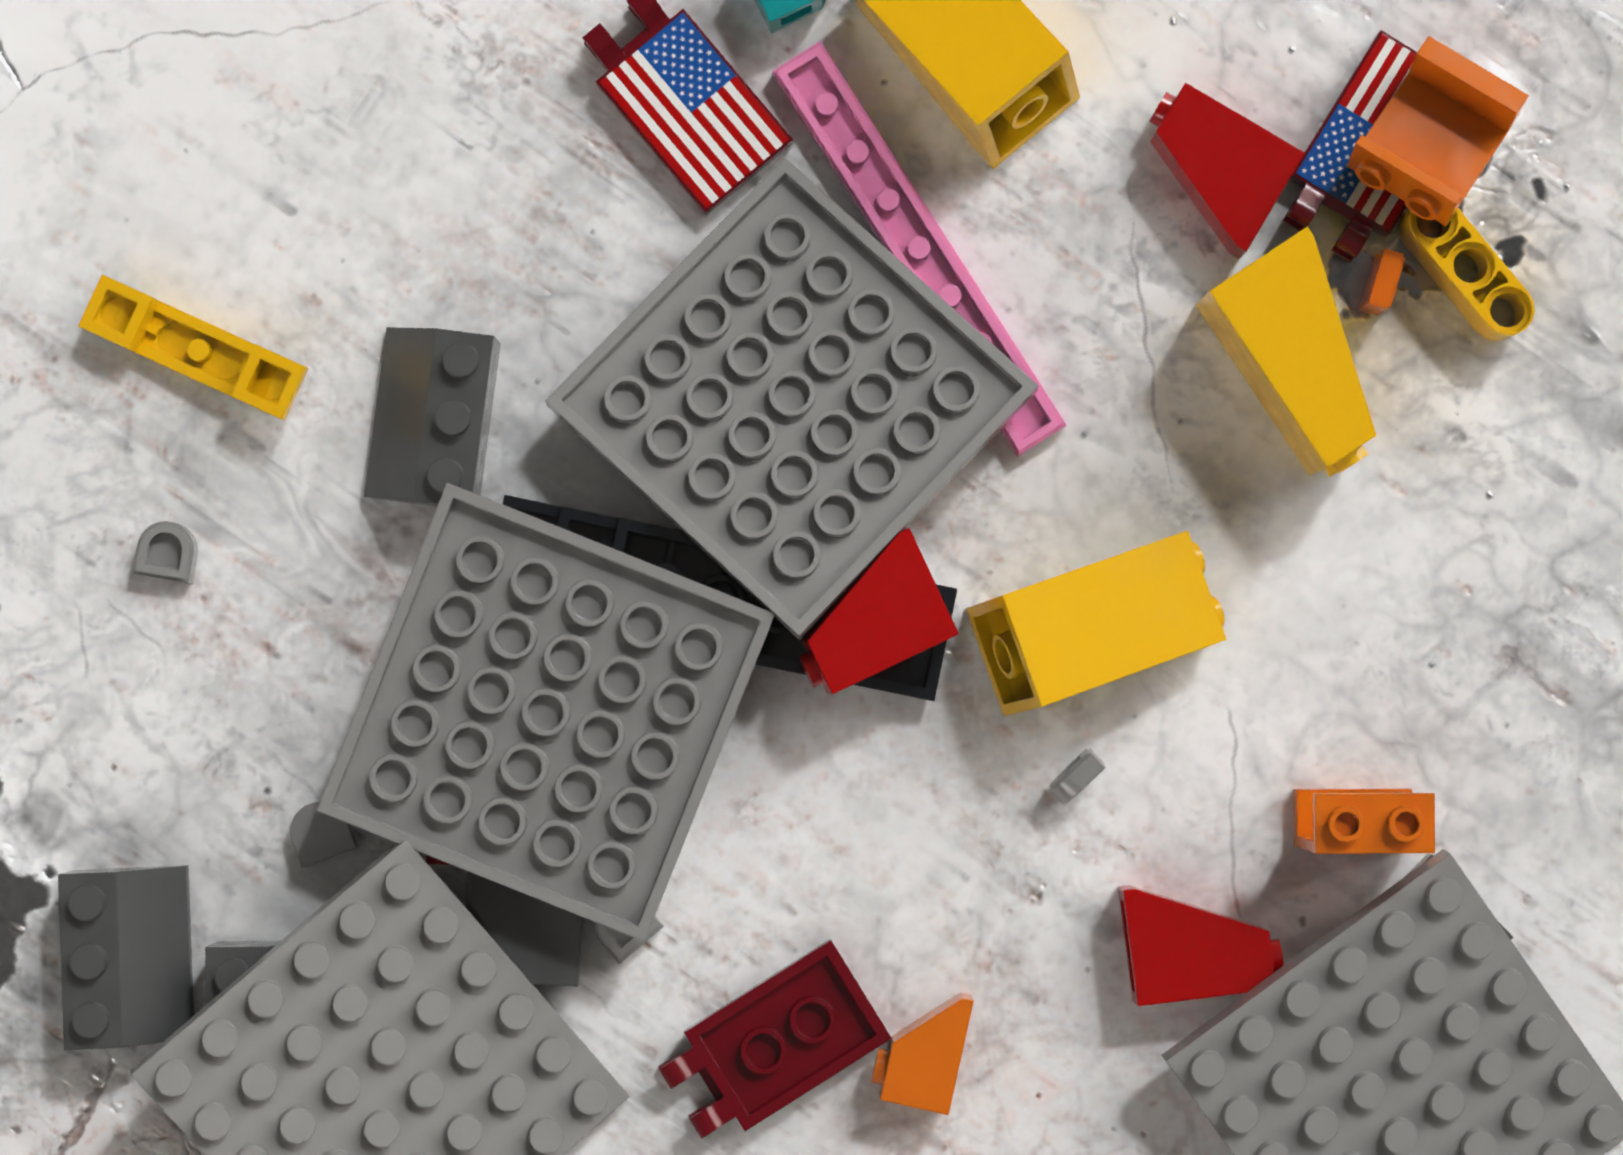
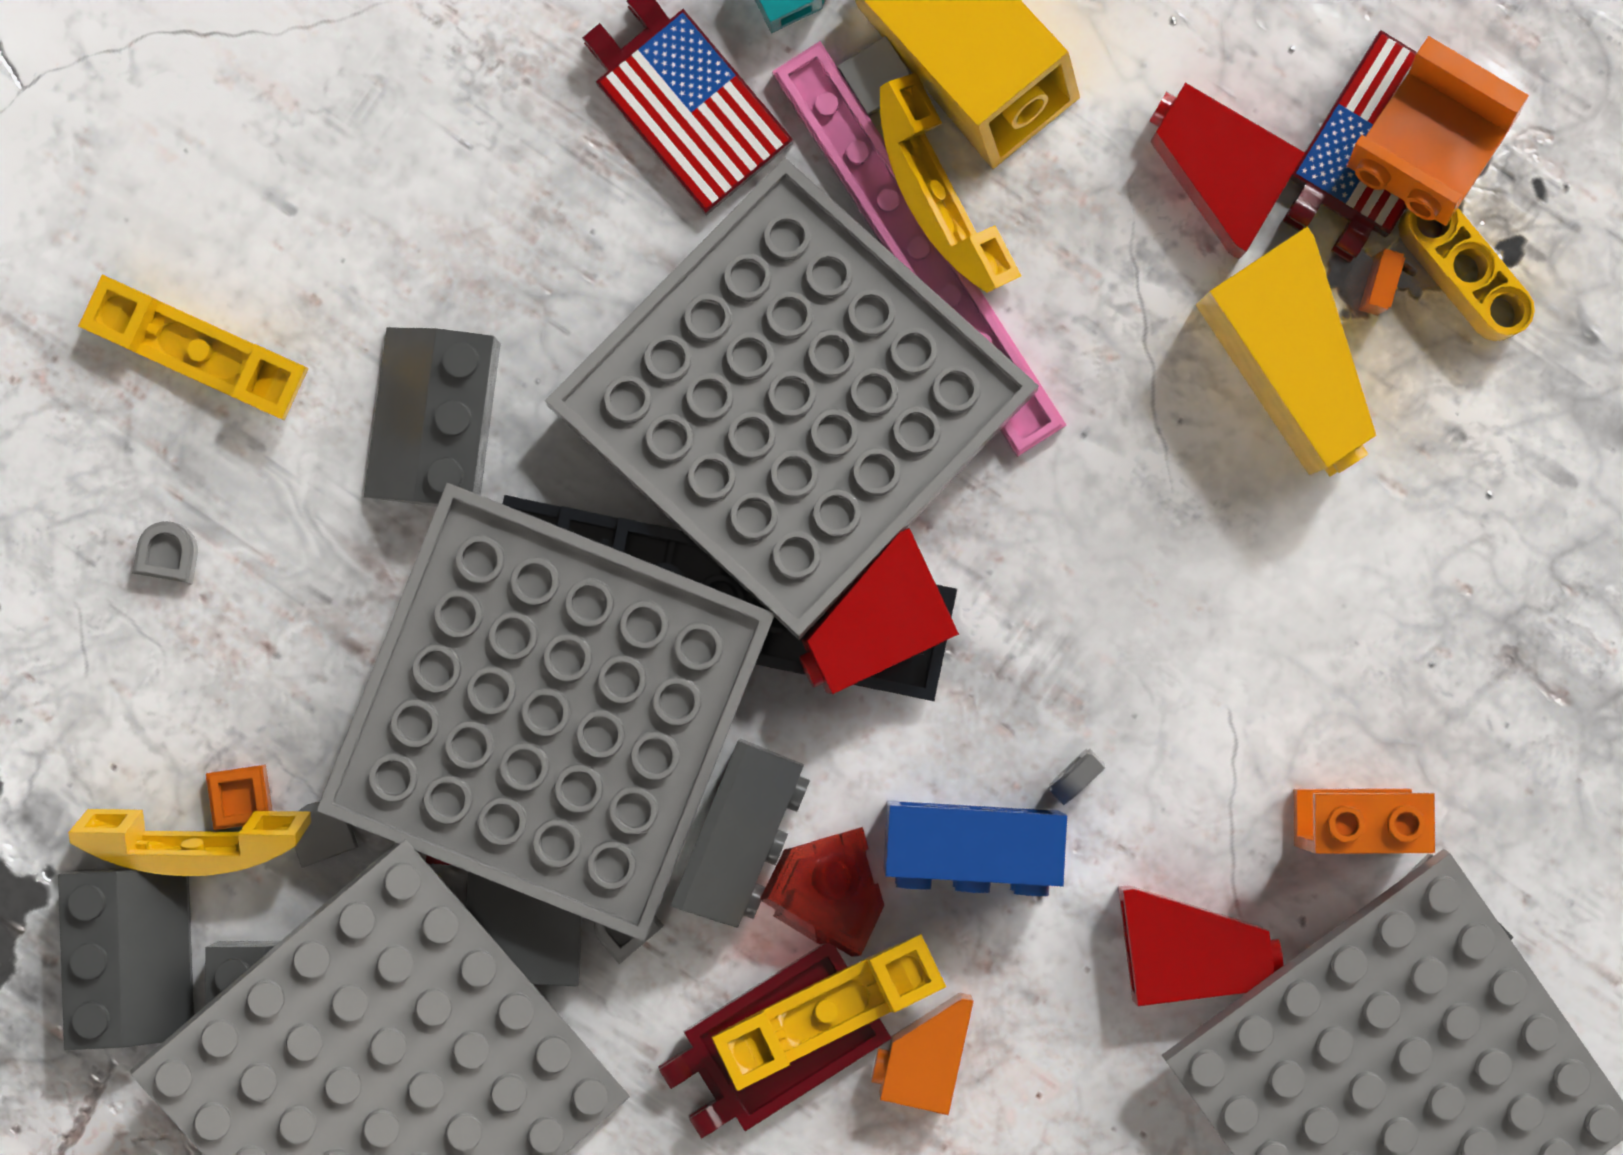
(122, 840): none -> yellow slope
(237, 794): none -> orange tile
(740, 835): none -> dark grey slope
(827, 891): none -> clear red plate
(827, 1011): none -> yellow slope
(870, 70): none -> light grey tile
(928, 192): none -> yellow slope
(974, 847): none -> blue brick
(1097, 624): yellow slope -> none

